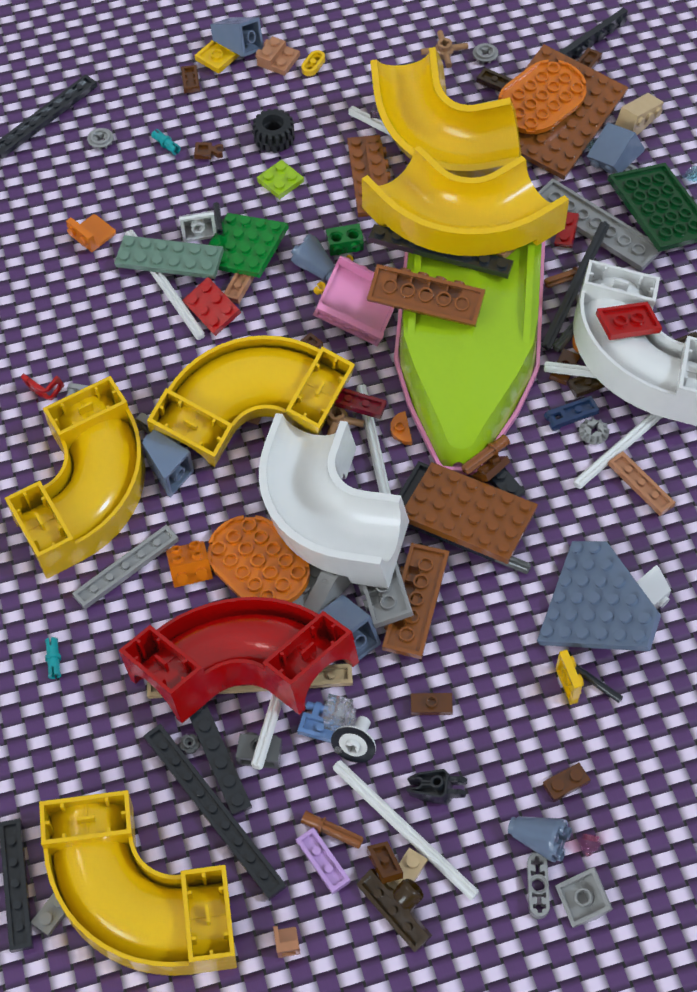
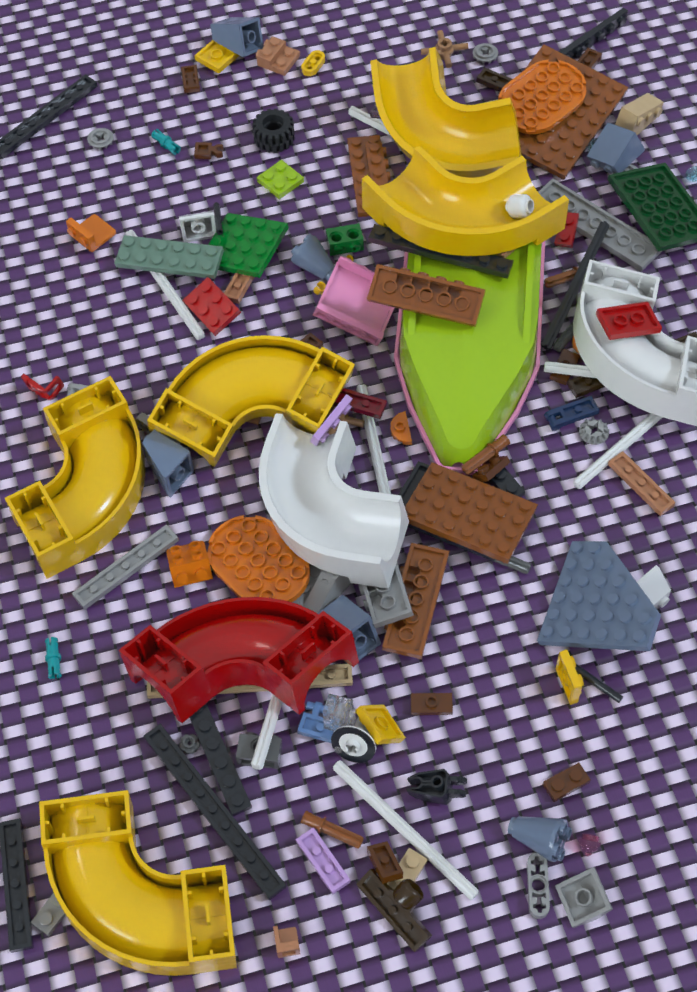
(332, 420): none -> lavender plate
(380, 724): none -> yellow plate
(519, 206): none -> white head

